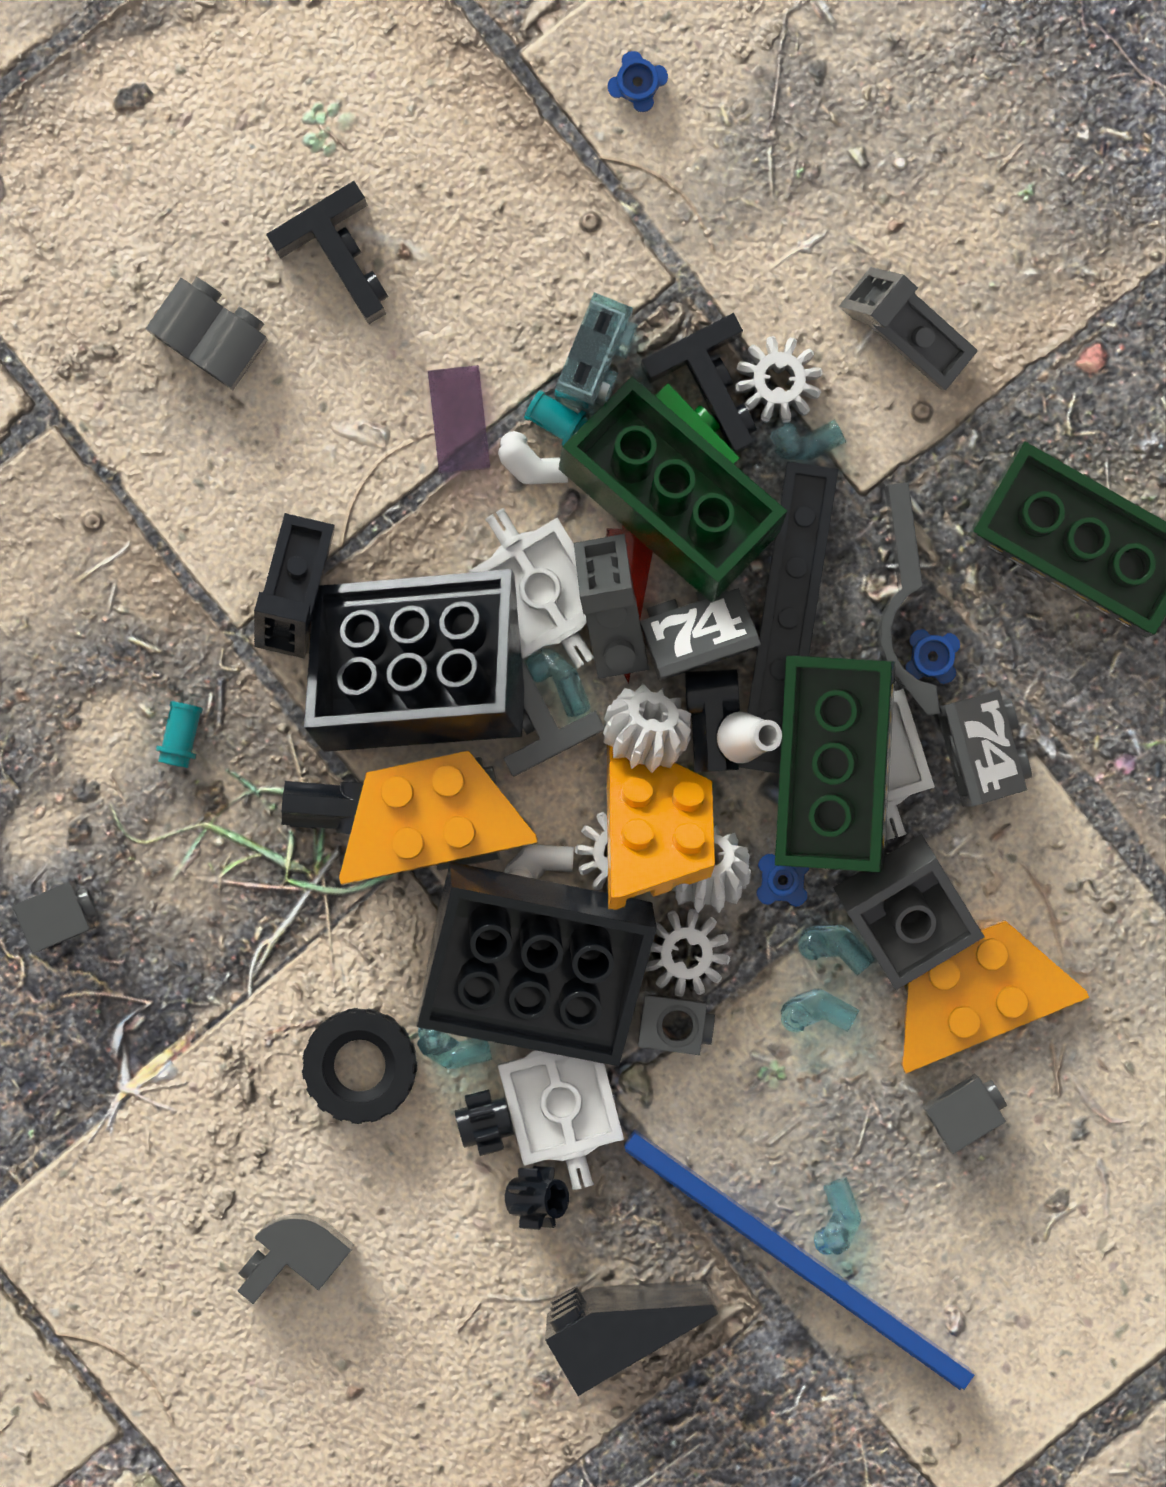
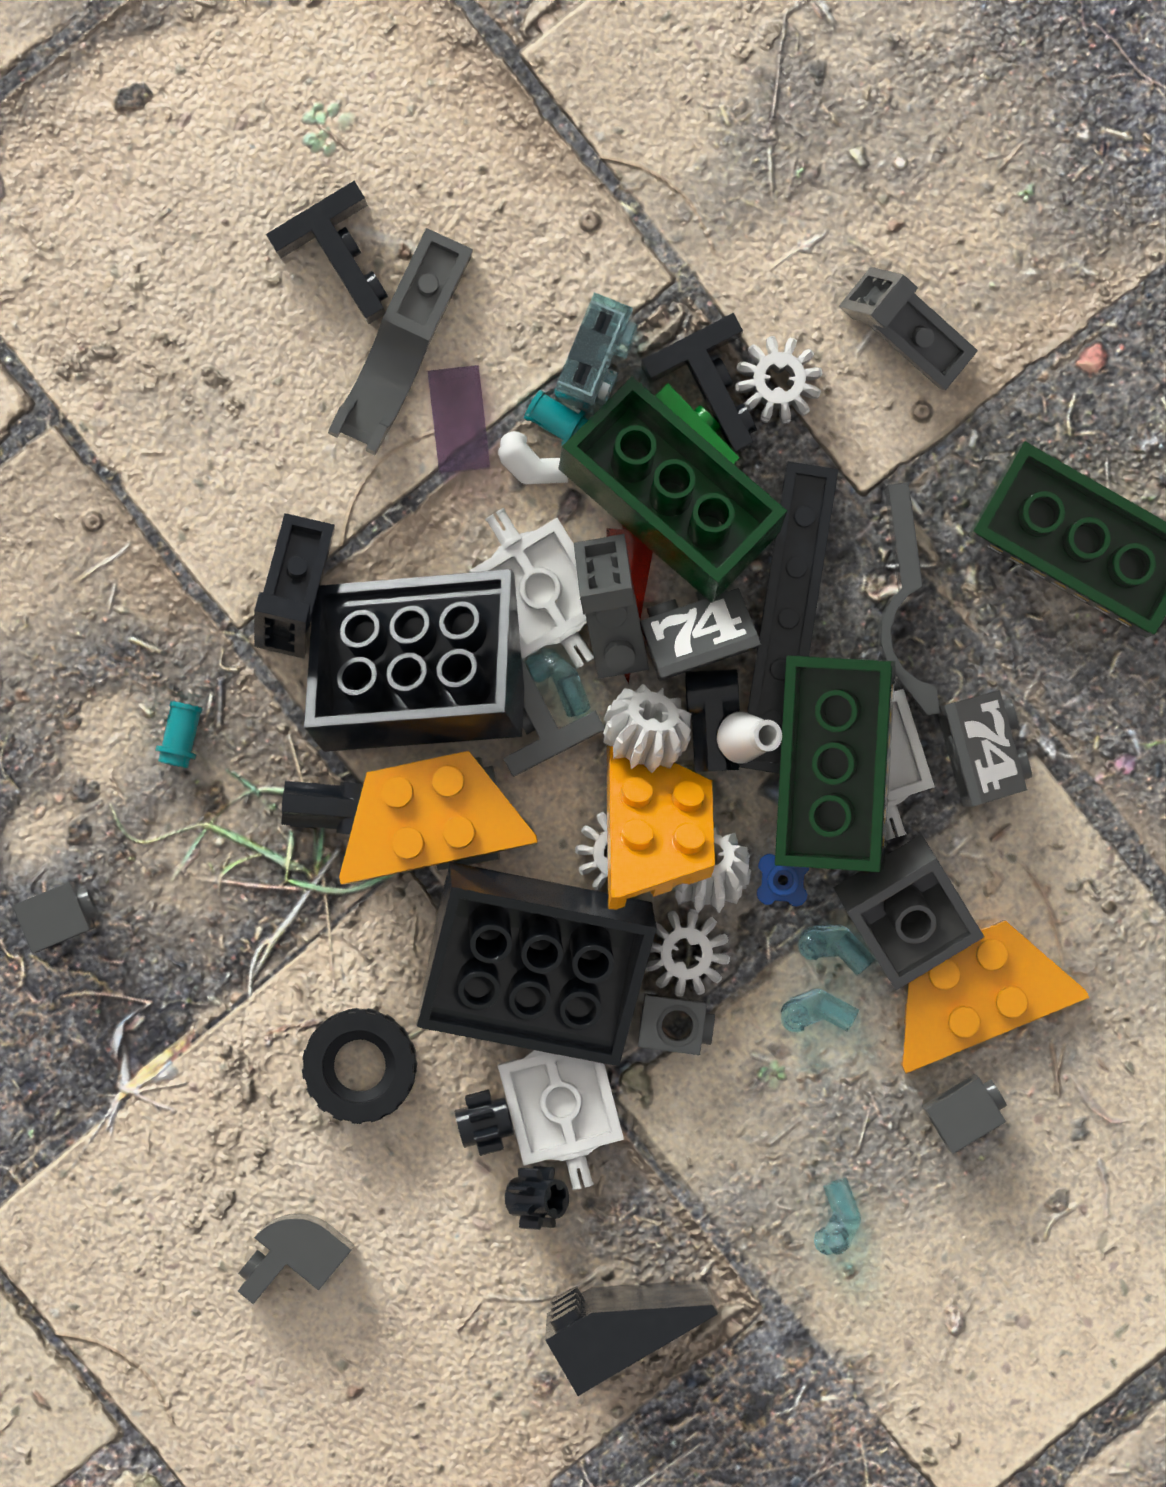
(207, 332): dark grey brick -> none
(402, 340): none -> dark grey piece
(450, 1052): clear light blue arm -> none
(536, 859): white arm -> none
(635, 66): blue plate -> none
(798, 1260): blue tile -> none
(808, 446): clear light blue arm -> none
(944, 646): blue plate -> none

